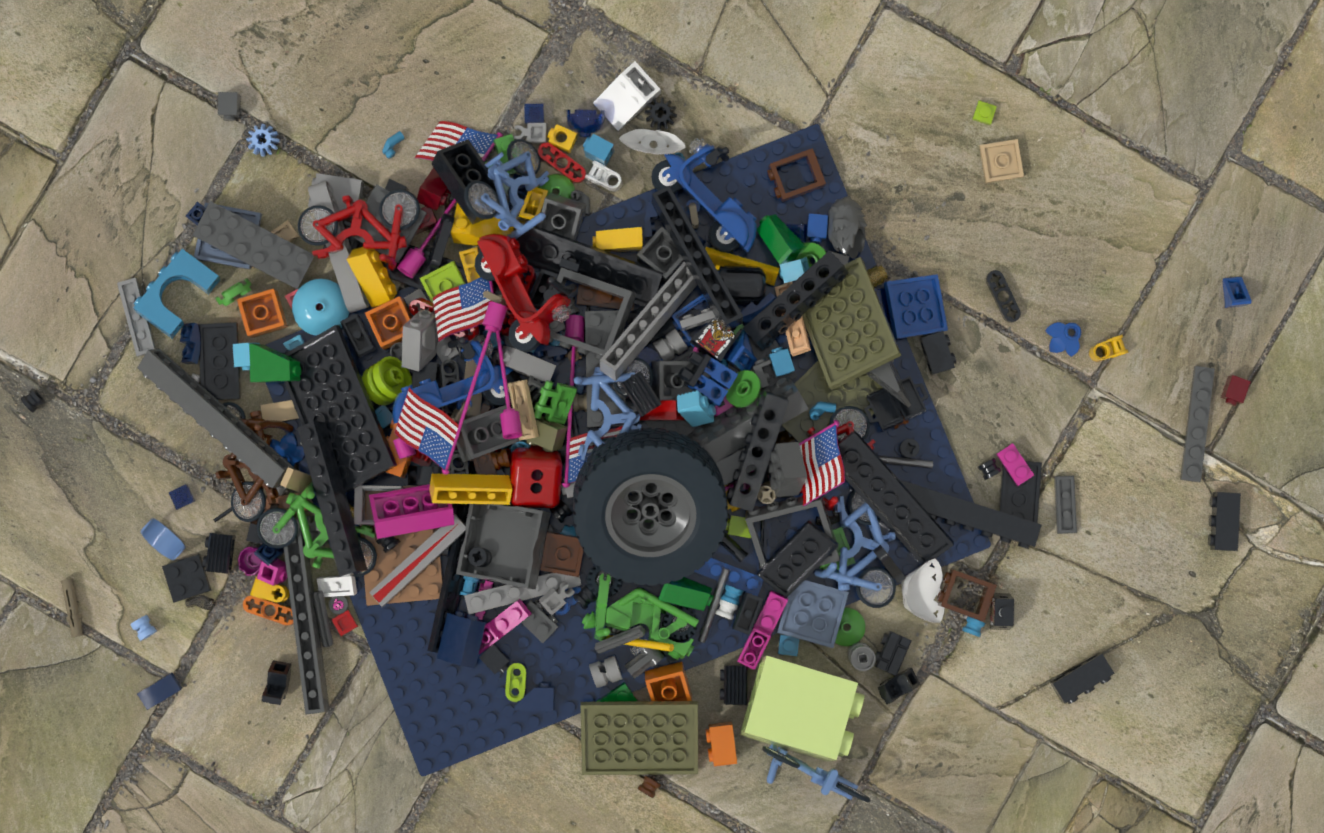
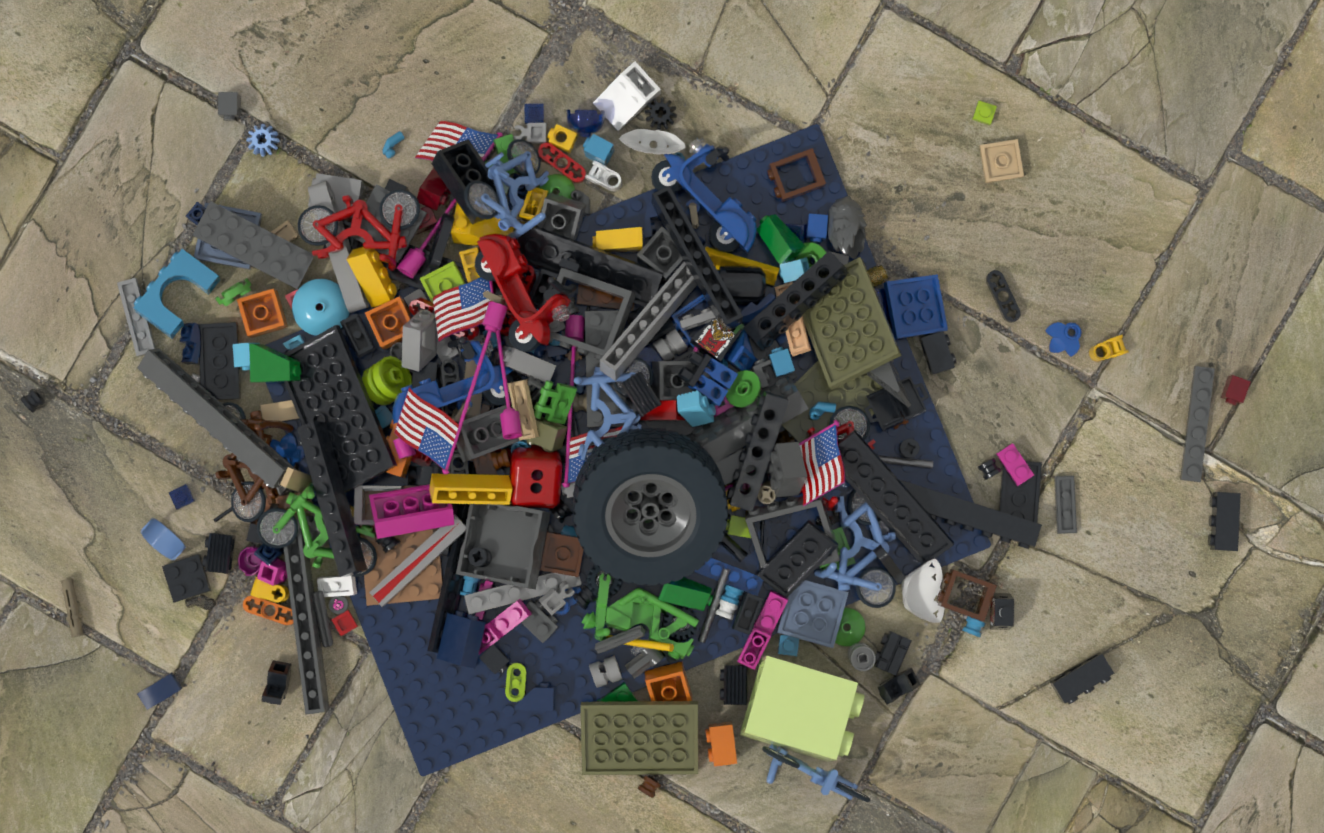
(143, 627): light blue wheel -> none
(1235, 292): blue slope -> none

